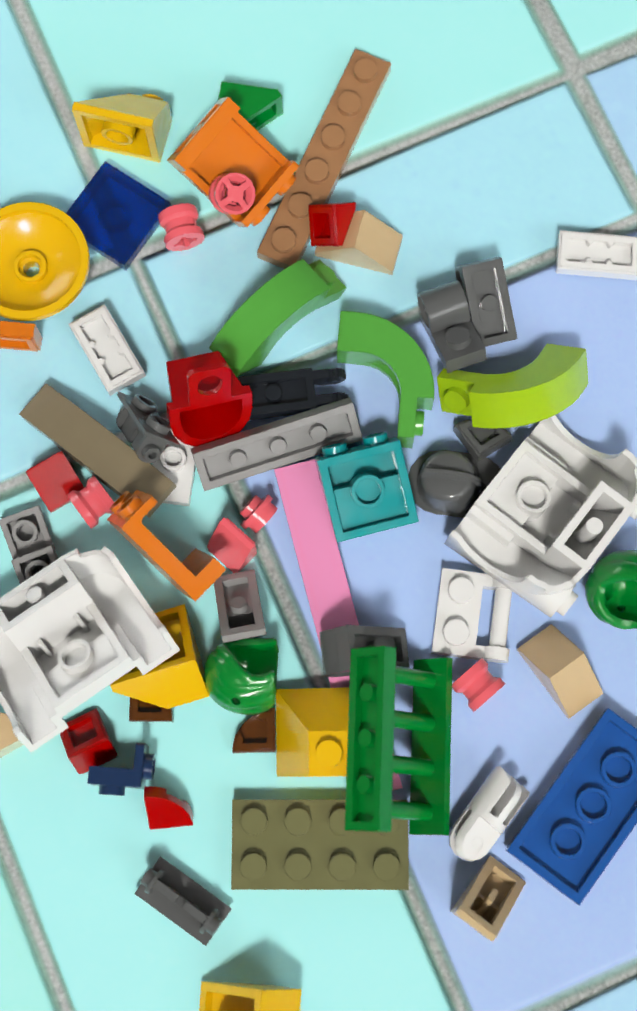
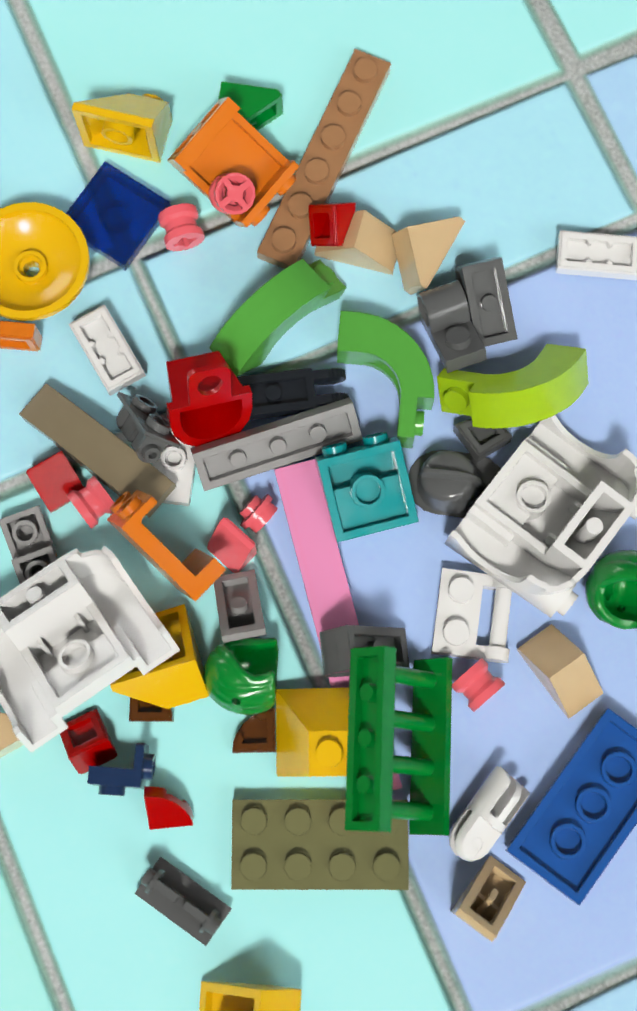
(422, 250): none -> tan slope

